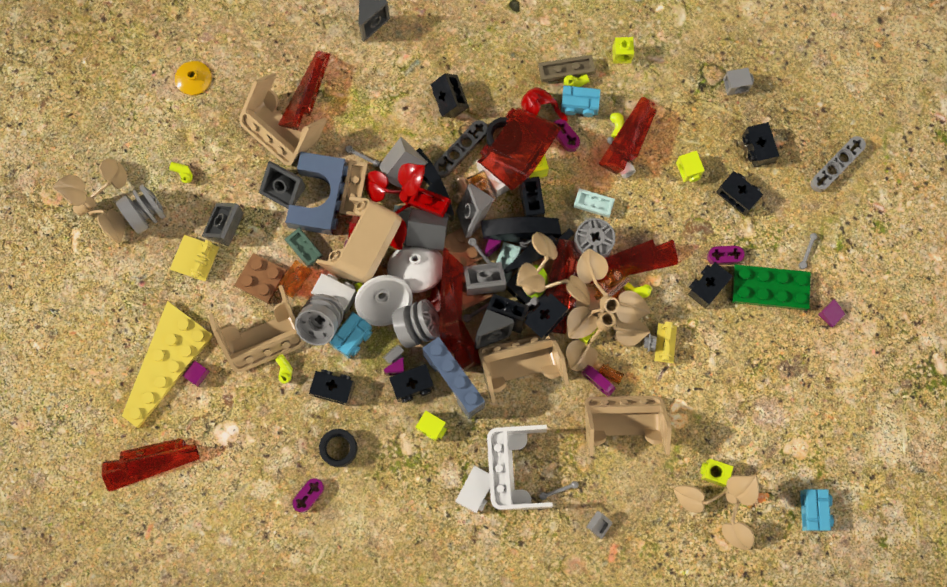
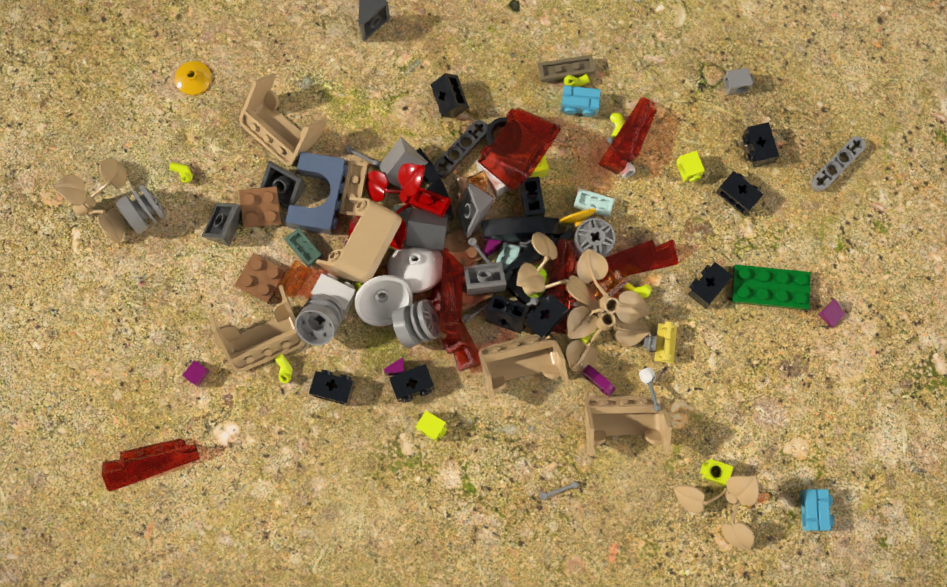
(171, 352): light yellow wing -> none
(194, 258): light yellow hinge -> none
(260, 206): none -> medium nougat plate
(306, 93): clear red wedge -> none
(311, 498): magenta beam -> none
(338, 433): black tyre -> none
(351, 335): medium azure brick -> none
(394, 354): light grey plate -> none
(465, 392): sand blue arch -> none
(474, 490): white brick -> none
(493, 329): dark grey slope -> none
(501, 475): white windscreen -> none
(536, 97): red hair -> none
(568, 132): magenta beam -> none
(578, 217): none -> yellow dish
(599, 524): light grey plate -> none
(611, 373): clear orange pin -> none
(623, 50): neon yellow brick -> none
(648, 377): none -> hinge
(725, 250): magenta beam -> none
(802, 265): light grey hinge -> none

